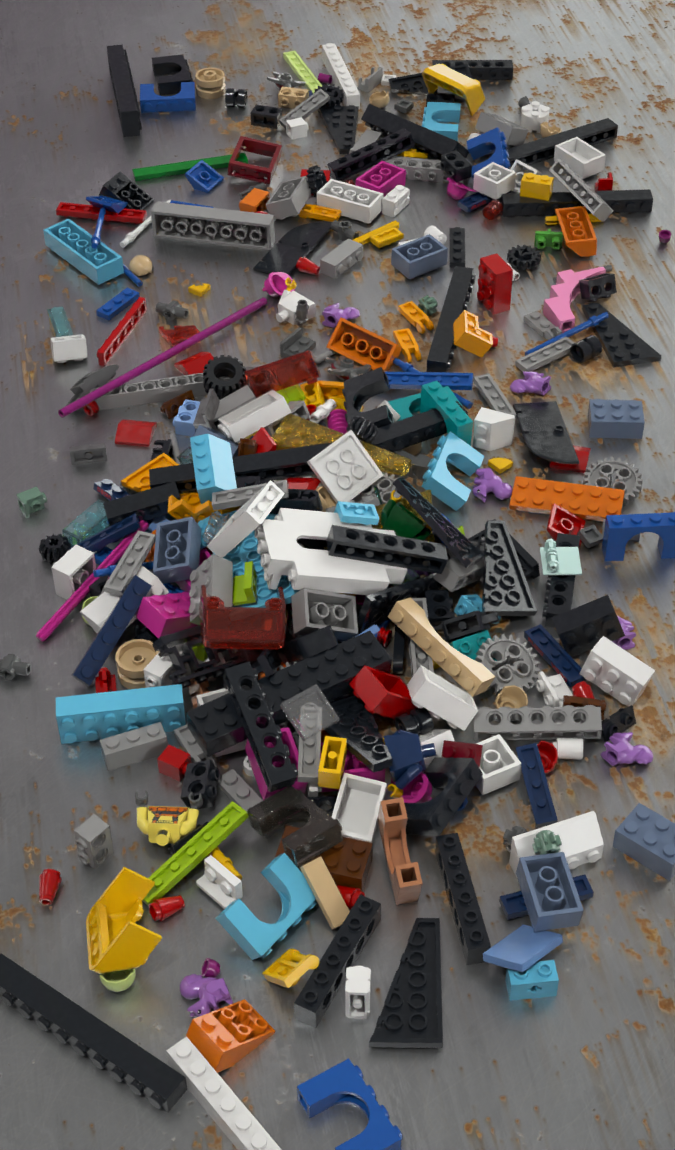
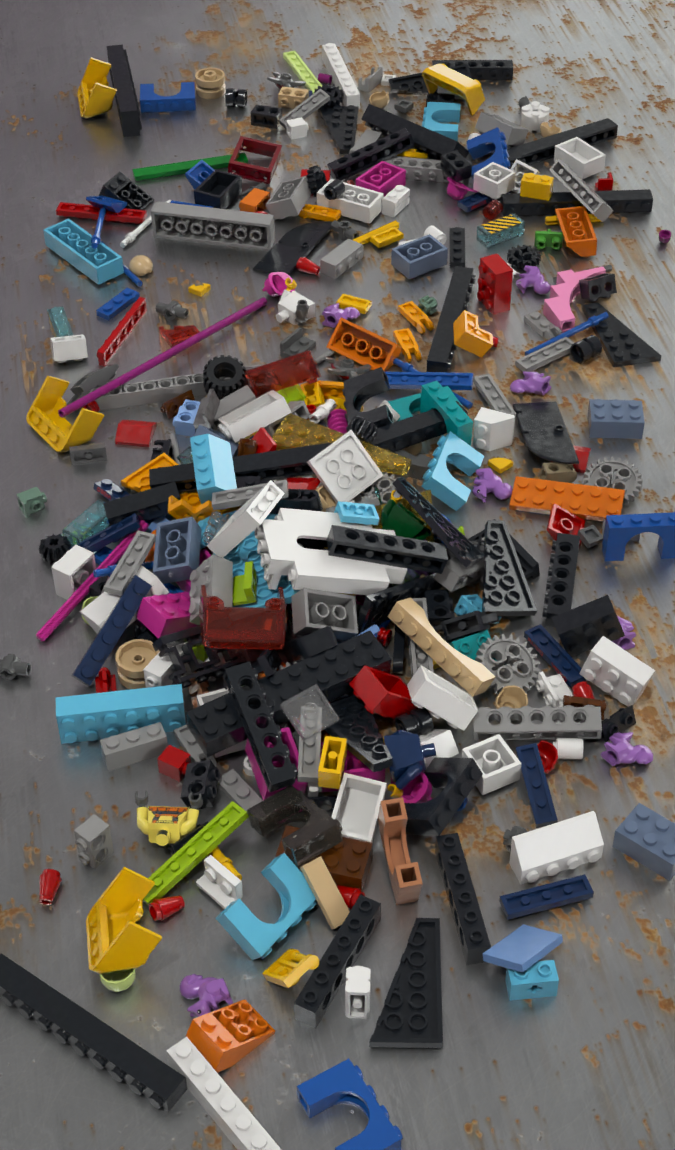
(55, 430): none -> yellow windscreen
(93, 93): none -> yellow windscreen
(176, 68): black arch -> none
(194, 363): red slope -> none
(210, 968): magenta hinge -> none
(218, 190): none -> black piece
(334, 189): none -> black brick
(350, 301): none -> yellow plate
(462, 750): dark red plate -> none
(500, 230): none -> clear light blue brick
(534, 279): none -> medium lavender animal
(546, 842): sand green gear -> none
(549, 891): sand blue brick -> none
(558, 472): none -> dark tan leg
(560, 559): light aqua hinge -> none

